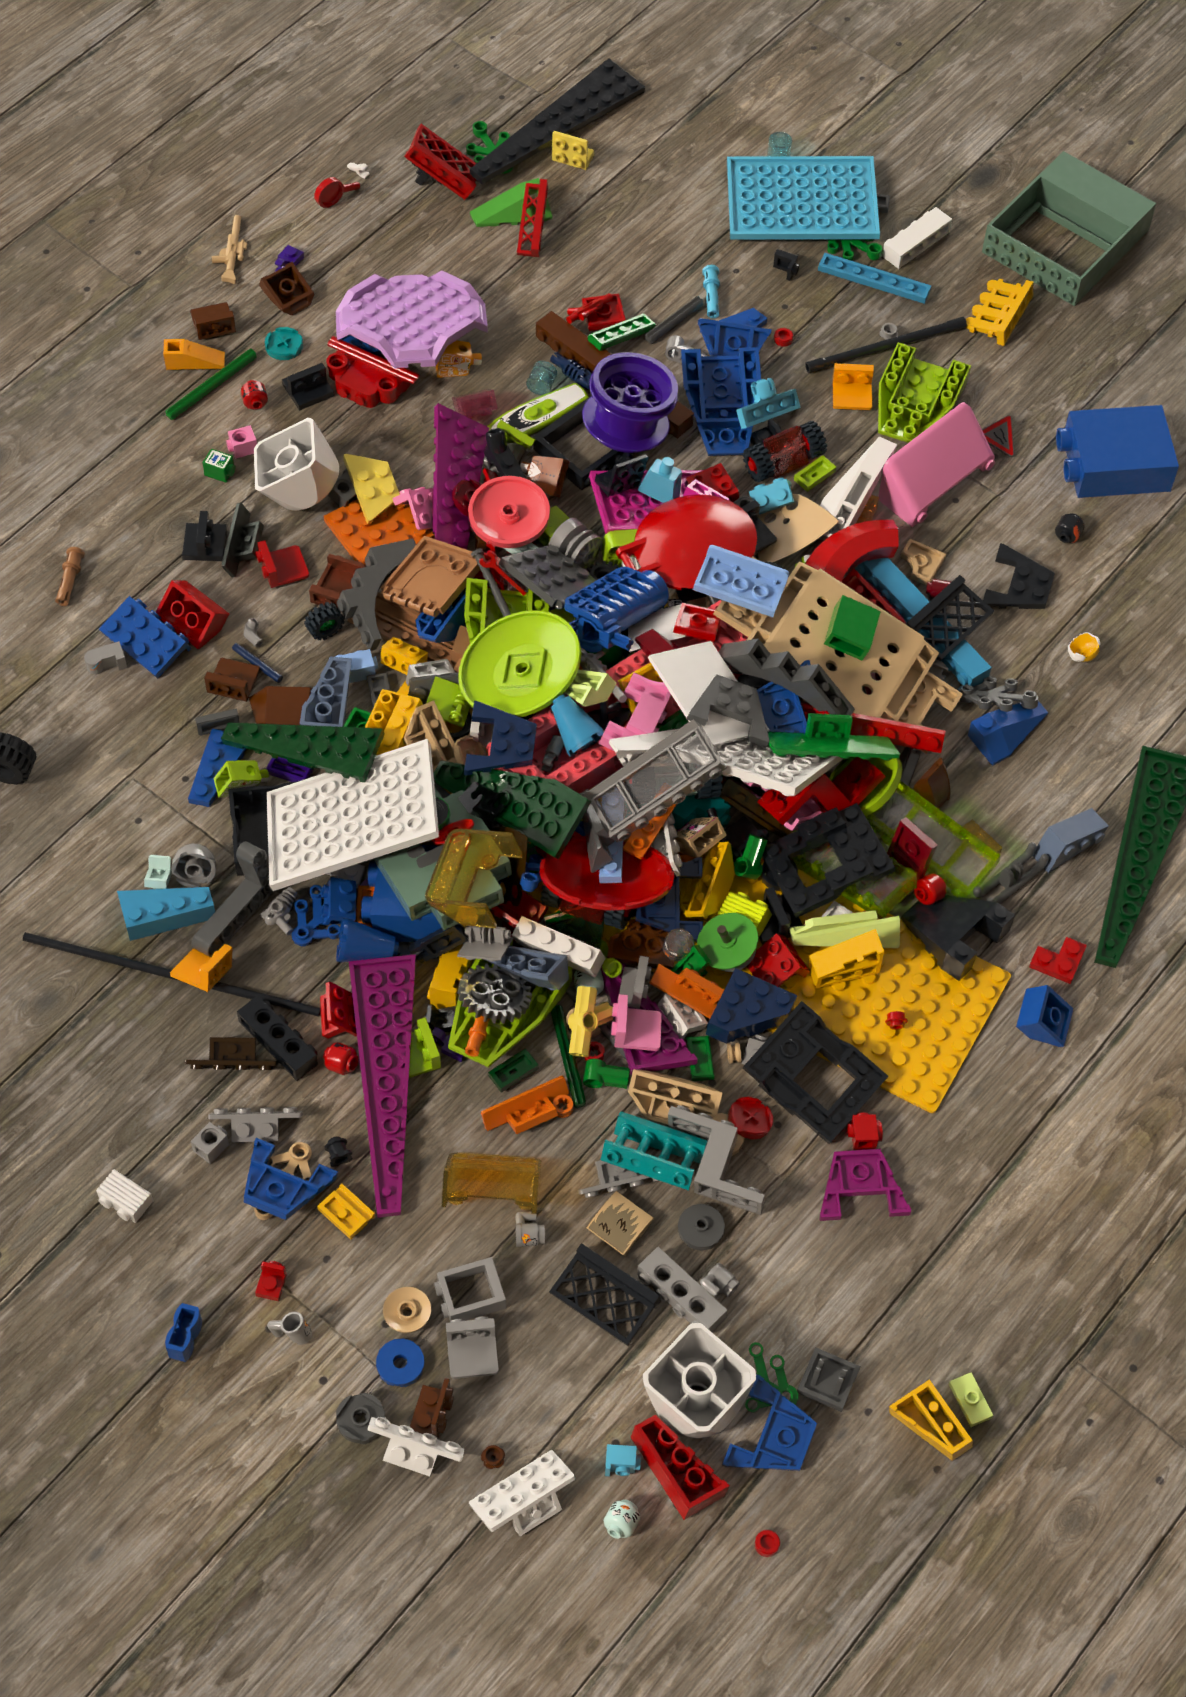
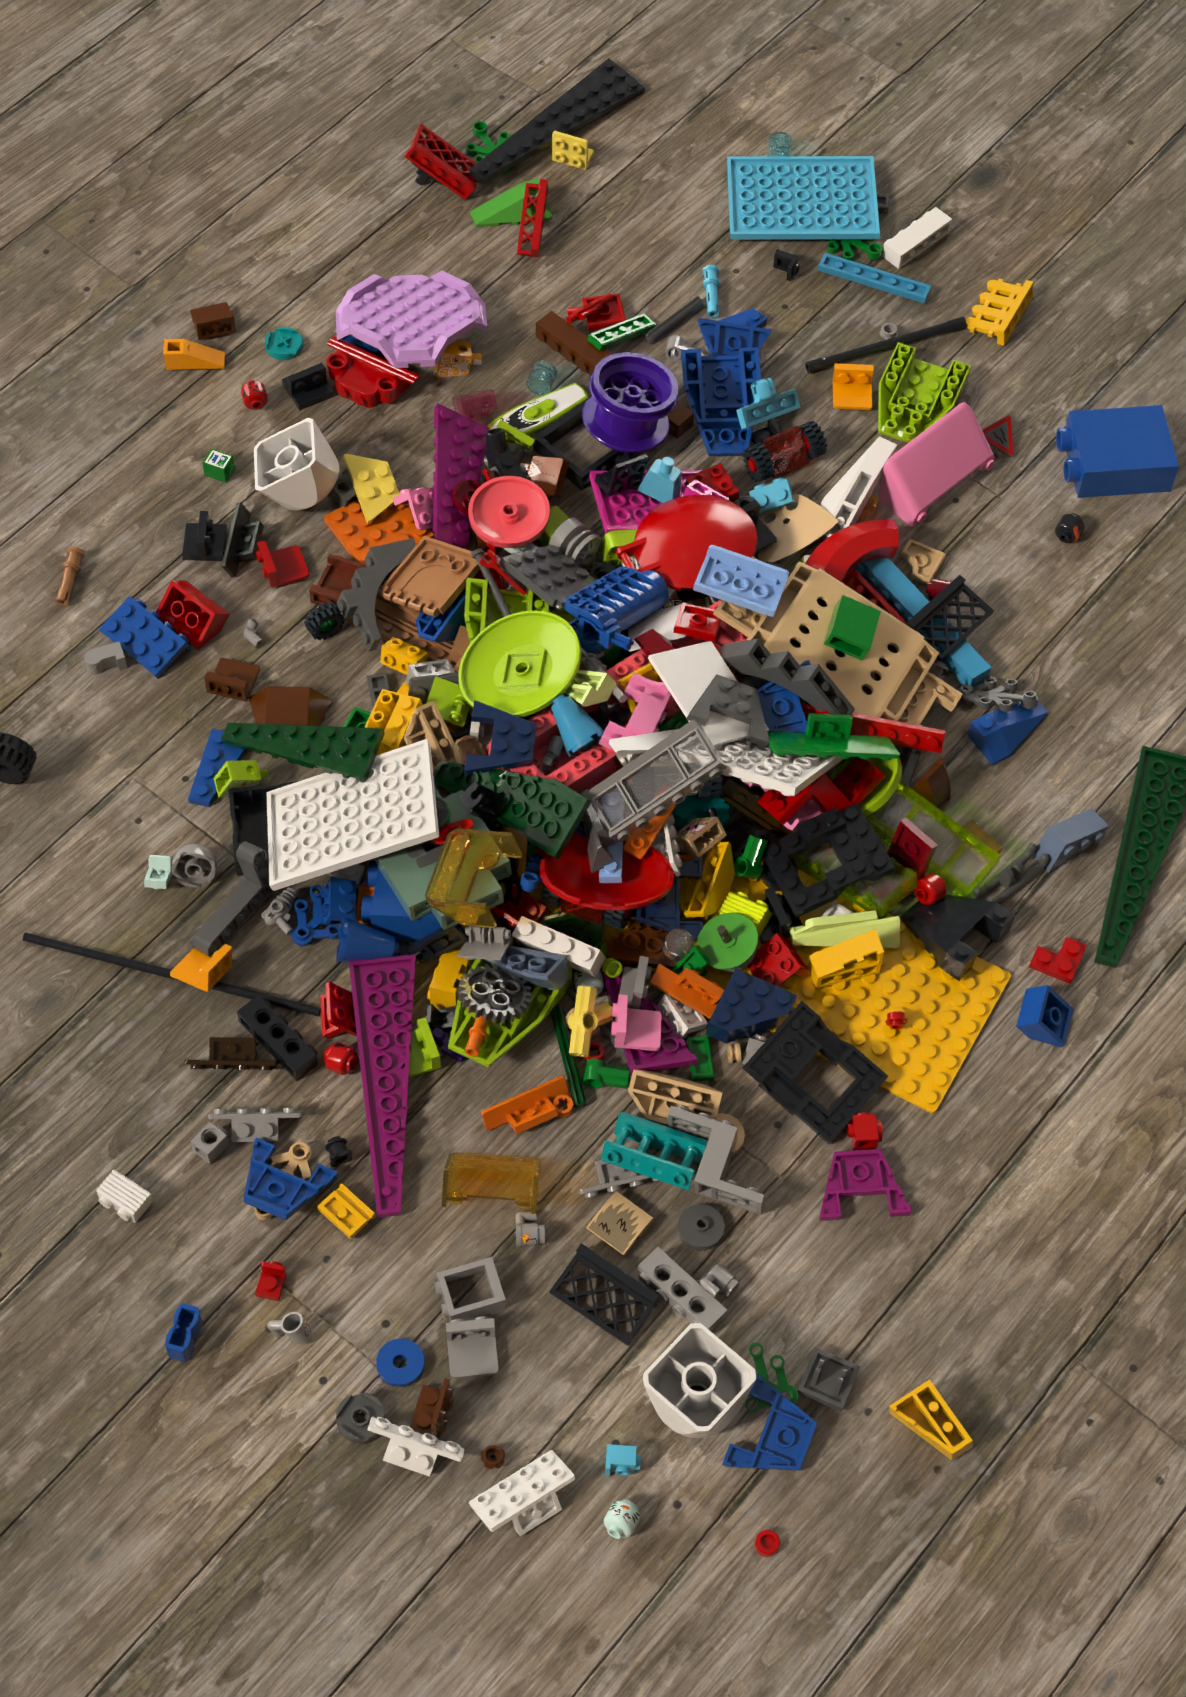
(164, 909): dark azure wedge -> none
(210, 384): green axle -> none
(216, 721): dark grey tile -> none
(228, 254): tan piece -> none
(241, 442): bright pink brick -> none
(255, 661): dark blue bar -> none
(287, 289): reddish brown slope -> none
(287, 772): dark purple tile -> none
(289, 255): dark purple plate -> none
(330, 695): sand blue wedge -> none
(331, 191): red piece -> none
(359, 169): white piece -> none
(362, 665): light blue brick -> none
(407, 1299): tan dish -> none
(520, 1062): dark green piece -> none
(572, 369): dark blue hinge -> none
(681, 1473): red wedge -> none
(750, 1117): red tile -> none
(783, 337): red tile -> none
(820, 468): lime piece -> none
(970, 1399): yellowish green plate -> none
(1029, 583): black wing -> none
(1082, 203): sand green panel -> none
(1084, 647): yellow hair -> none

